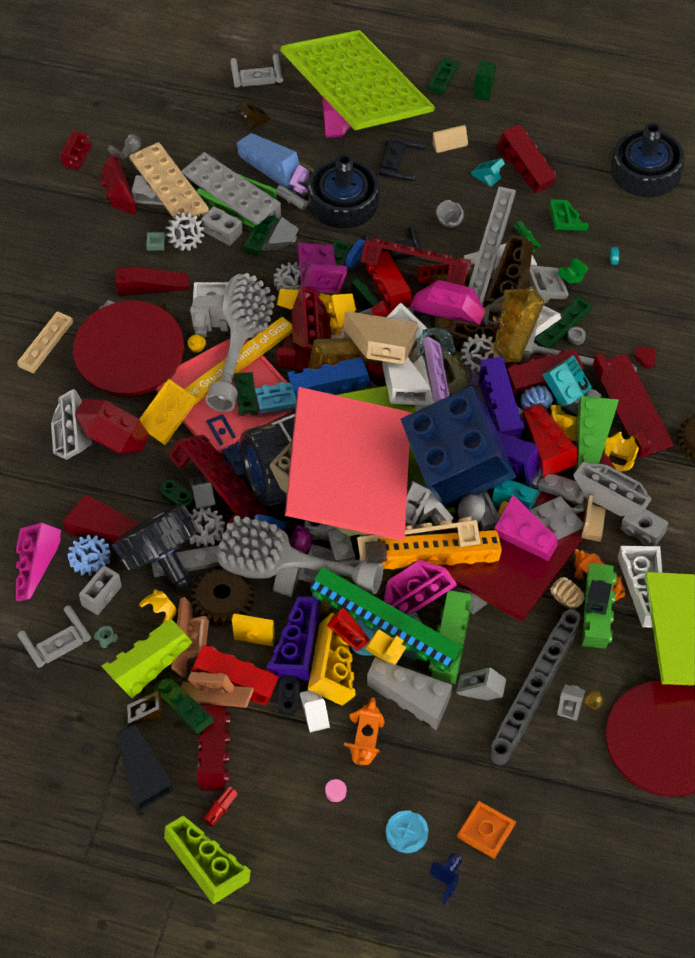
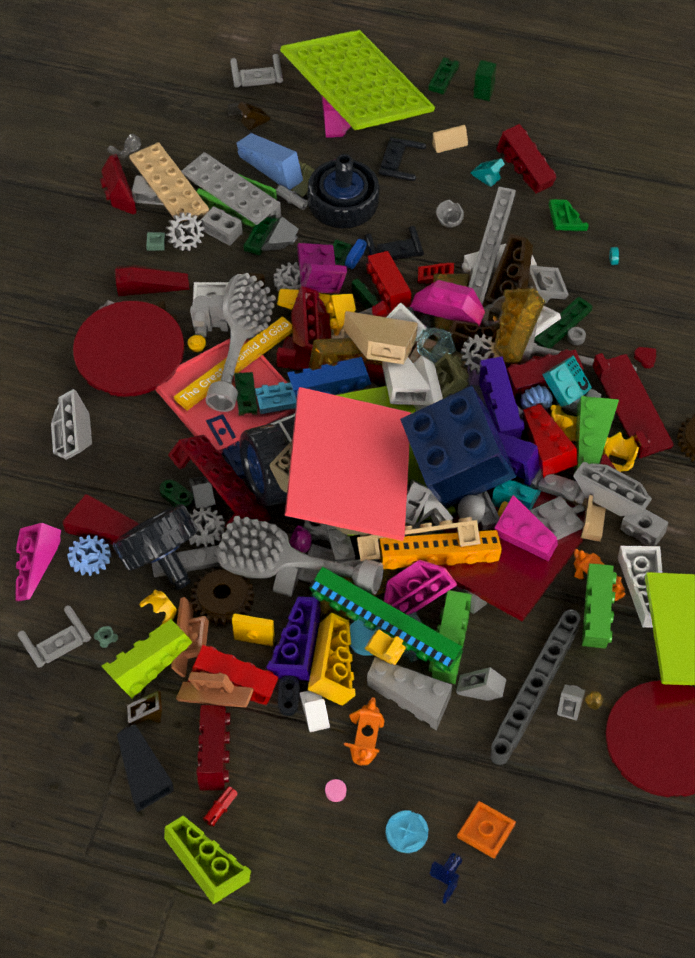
(45, 342): tan plate -> none
(75, 150): dark red hinge -> none
(100, 590): light grey brick -> none
(111, 426): dark red wedge -> none
(167, 411): yellow tile -> none
(183, 705): dark green plate -> none
(280, 524): blue tile -> none
(299, 179): lavender bracket -> none
(343, 624): red slope -> none
(376, 551): clear smoke tile -> none
(436, 369): lavender tile -> none
(457, 269): dark red bracket -> none
(524, 232): green pin -> none
(567, 593): tan gear -> none
(574, 272): green bracket -> none
(598, 597): black brick -> none
(647, 162): black wheel -> none

